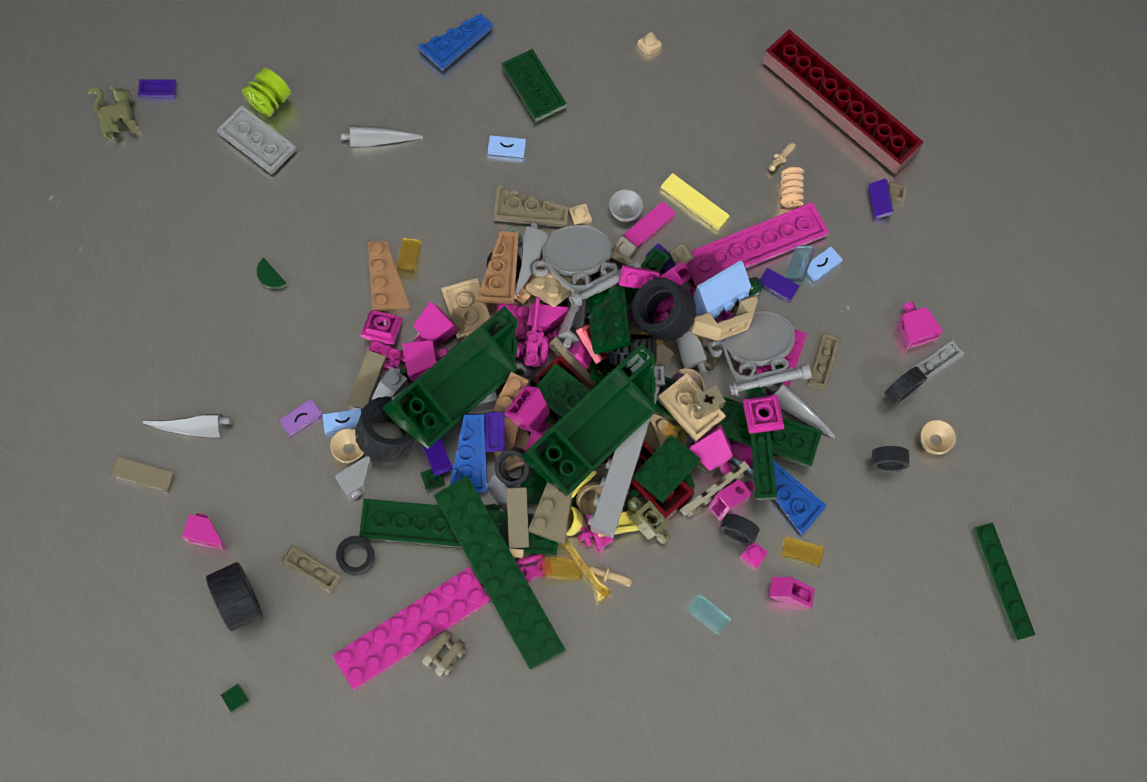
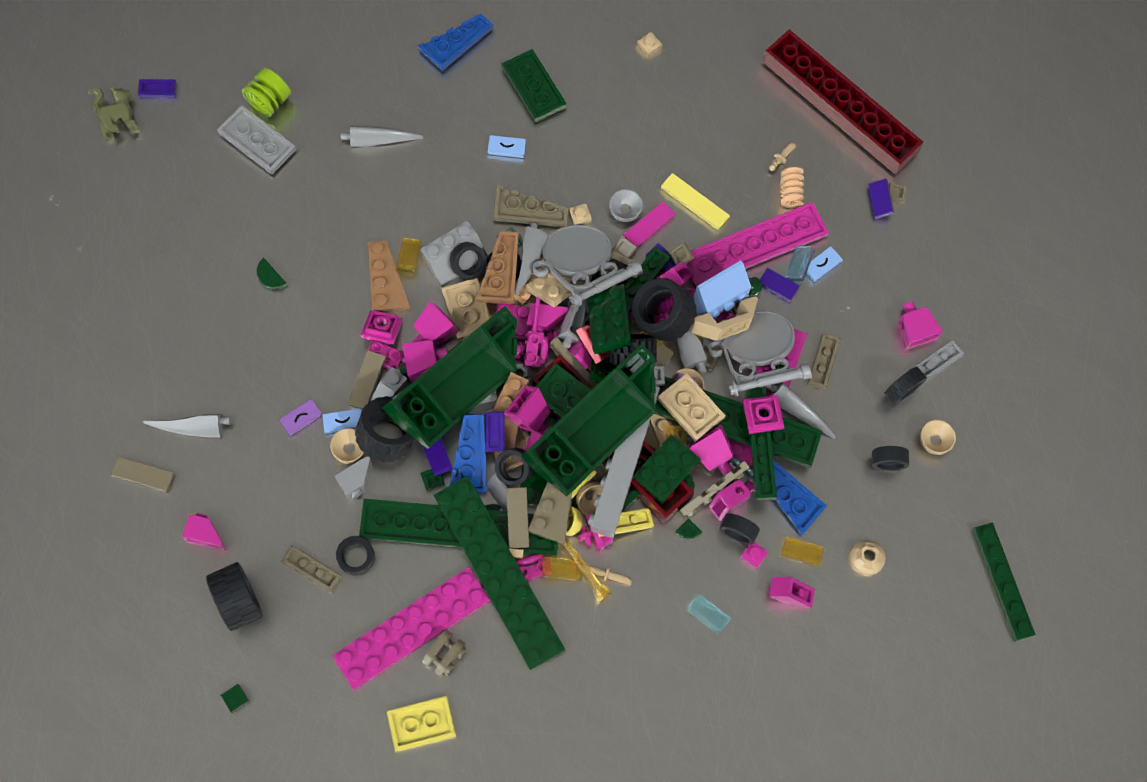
(421, 723): none -> light yellow tile
(437, 253): none -> light grey slope
(479, 267): none -> black tyre
(636, 277): dark pink plate -> none
(642, 523): olive piece -> none
(688, 530): none -> dark green tile
(711, 394): dark tan brick -> none
(863, 565): none -> tan piece

